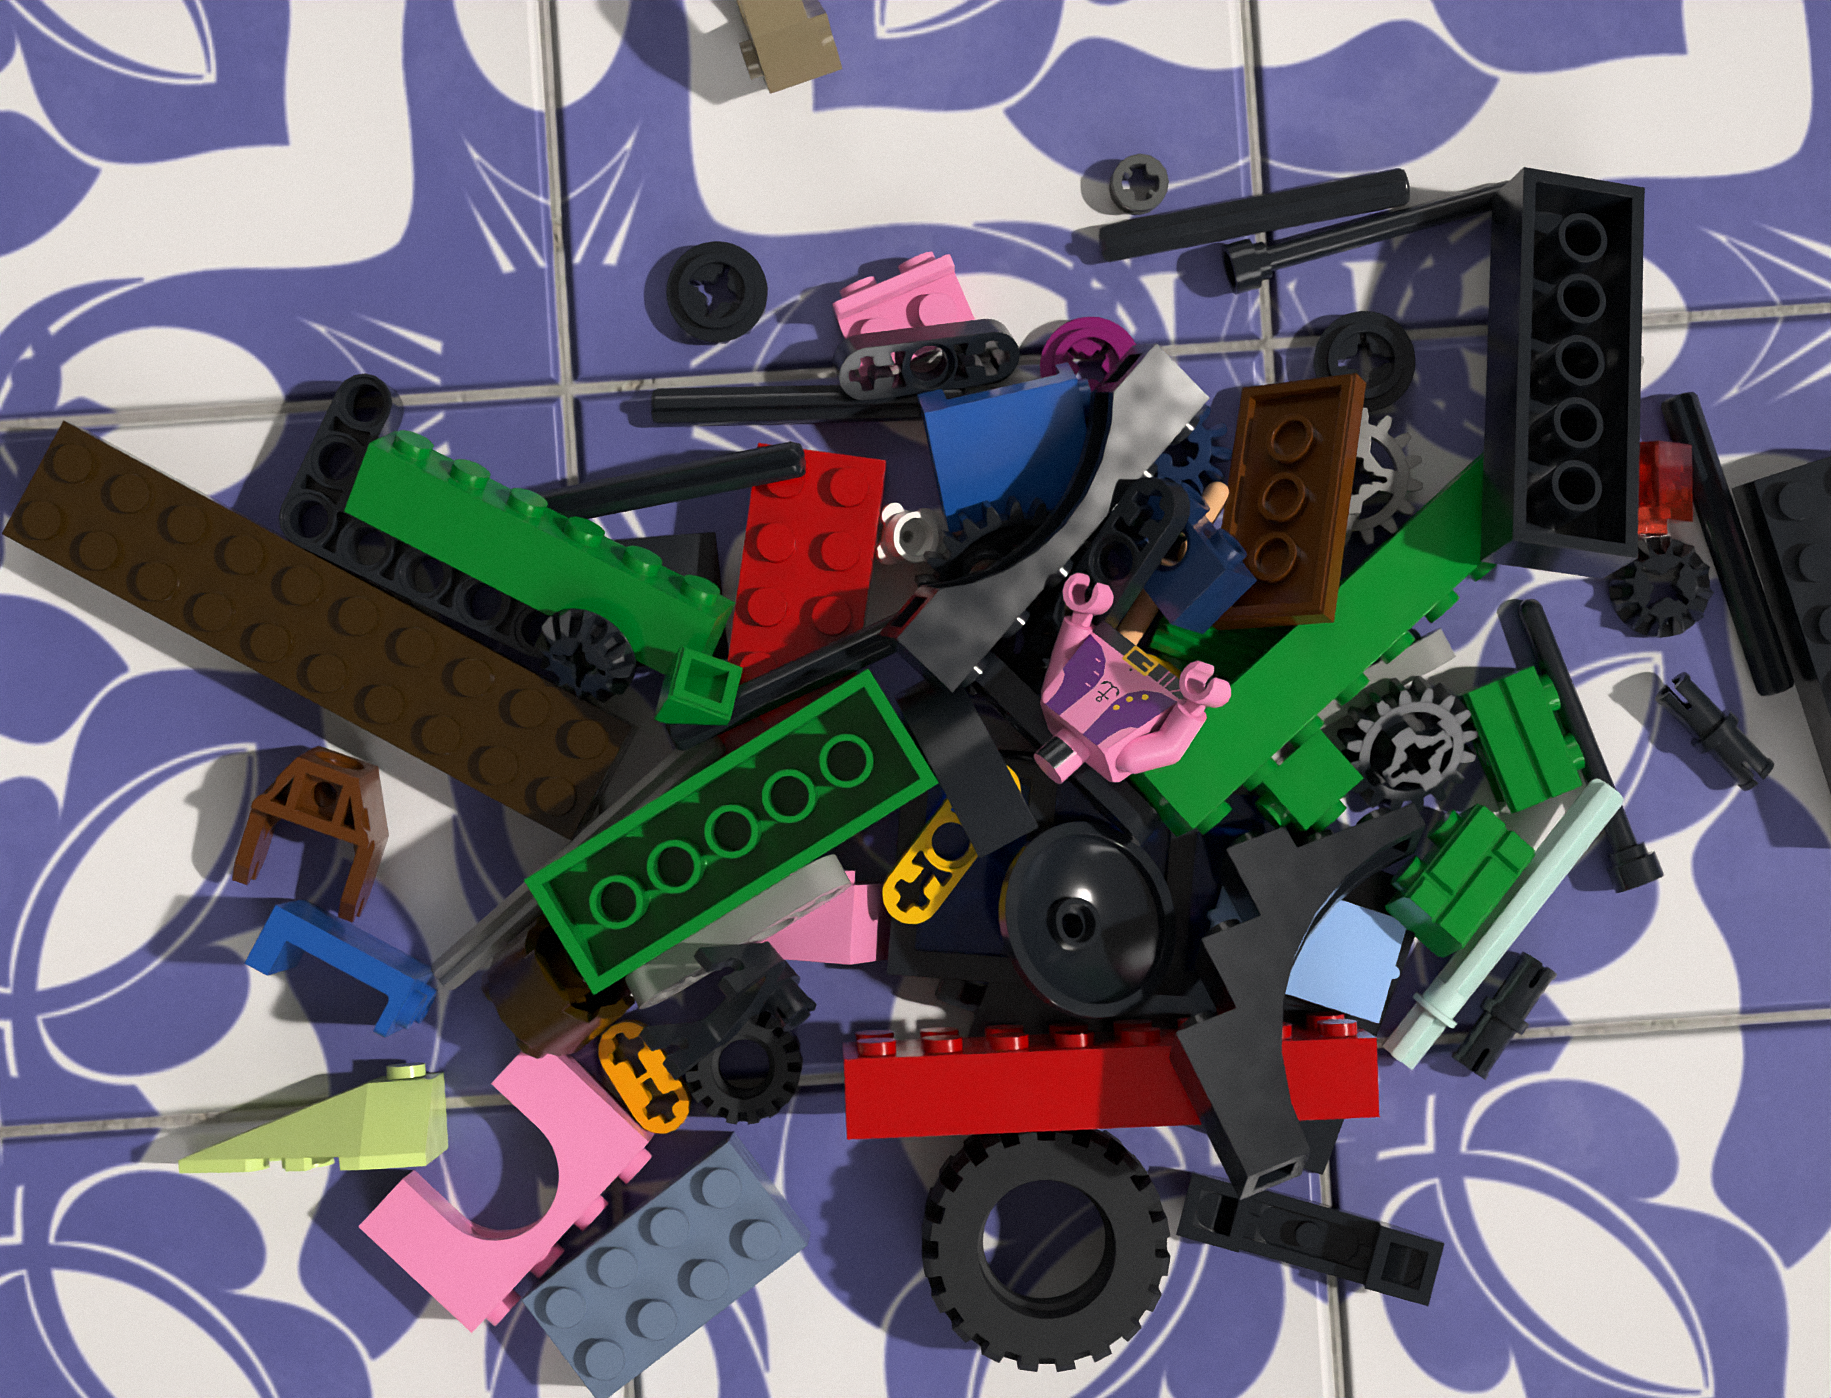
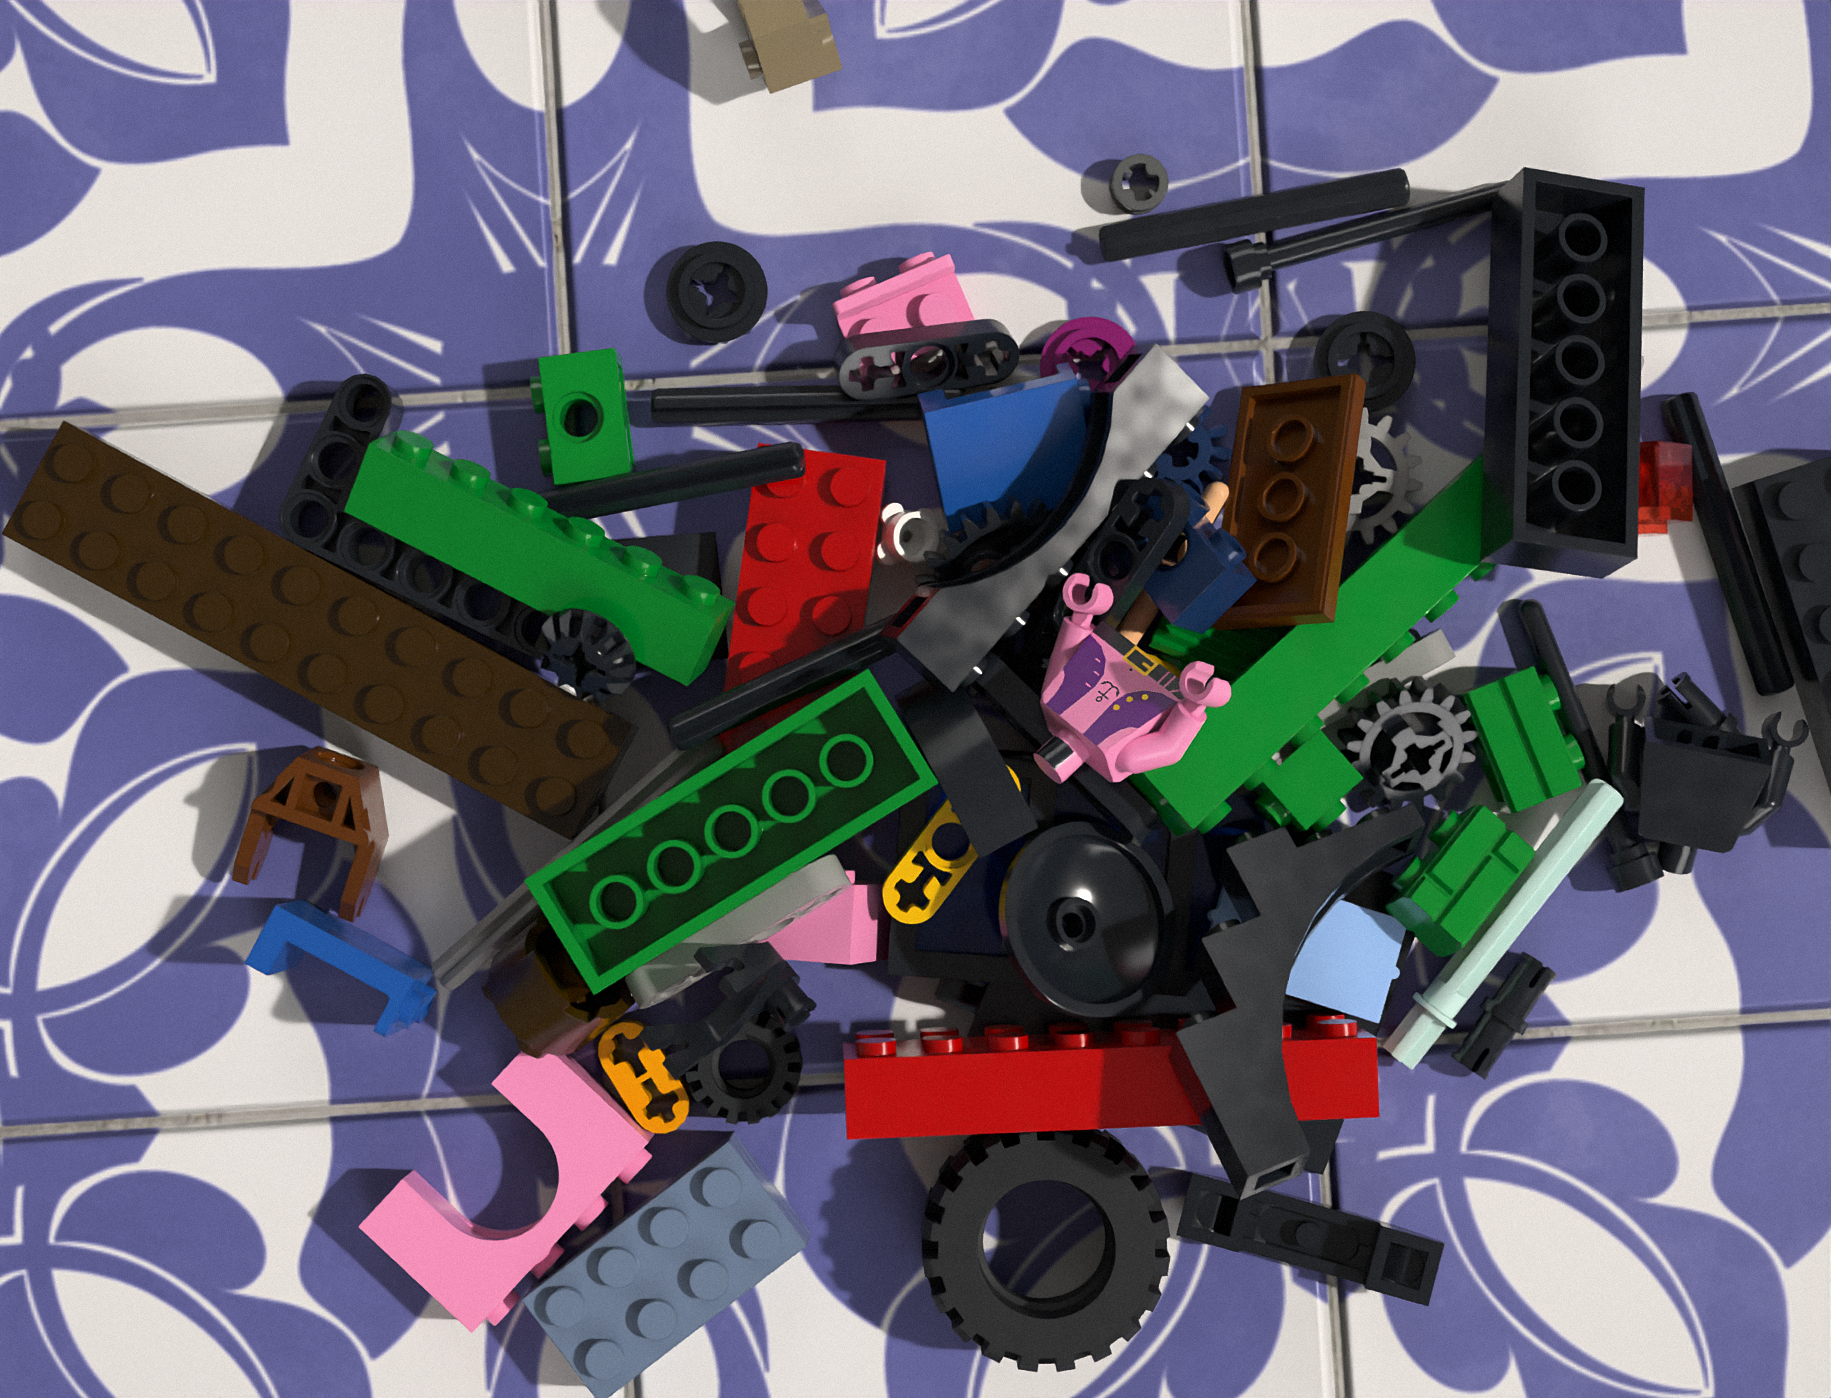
(372, 1126): yellowish green wedge -> none
(578, 380): none -> green brick
(698, 689): green slope -> none
(1666, 617): black gear -> none
(1696, 782): none -> black torso

